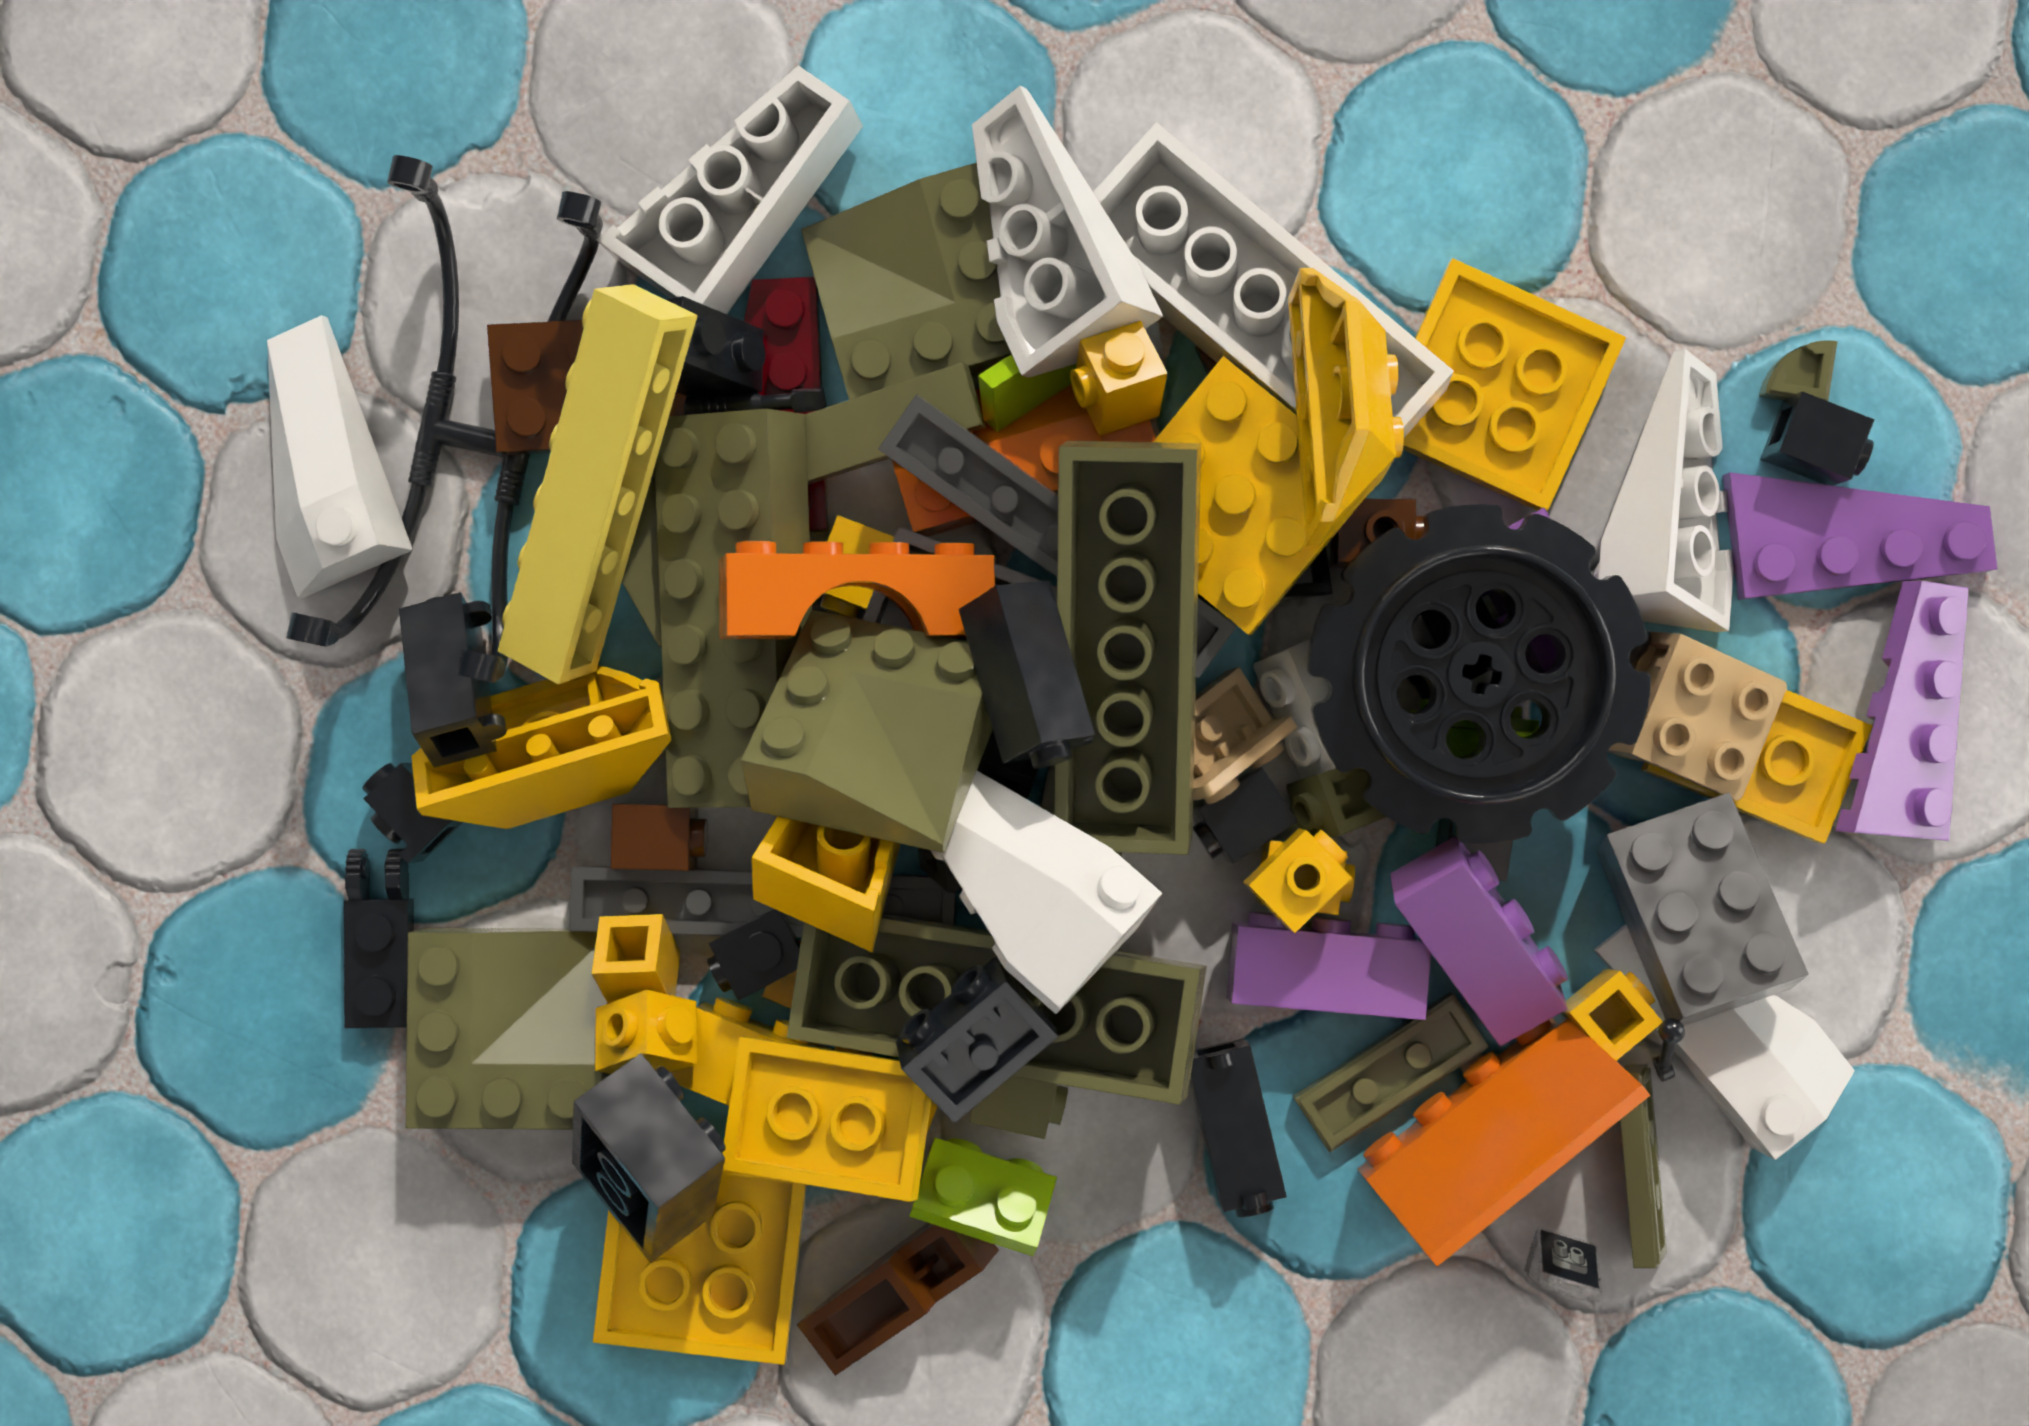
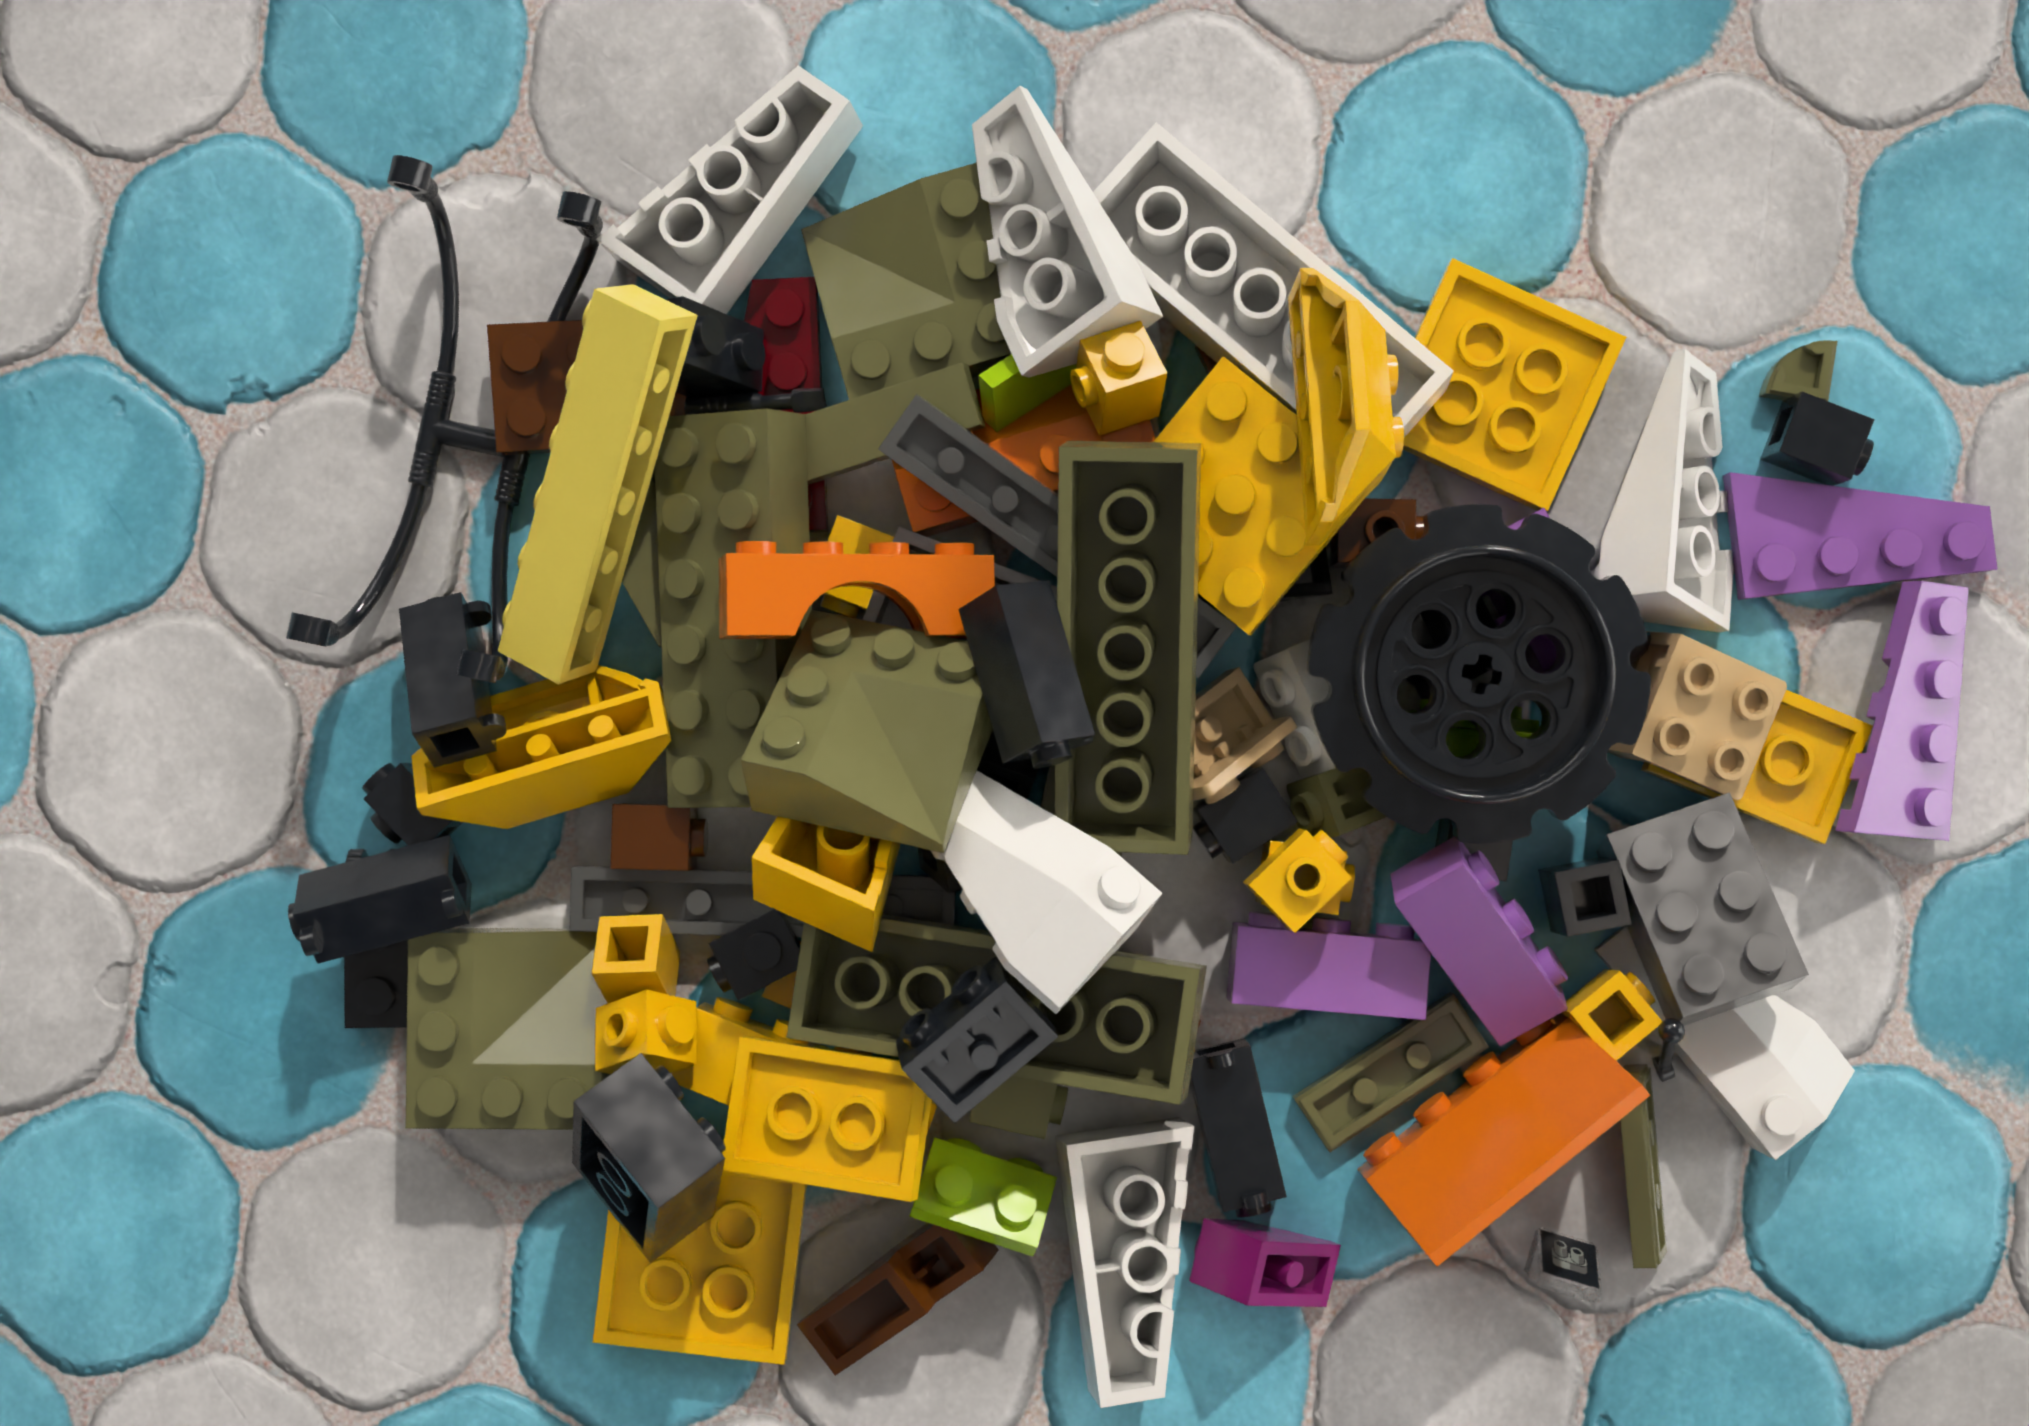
(327, 476): white wedge -> none
(381, 900): none -> black brick
(1123, 1234): none -> white wedge
(1263, 1264): none -> magenta slope
(1585, 896): none -> black brick

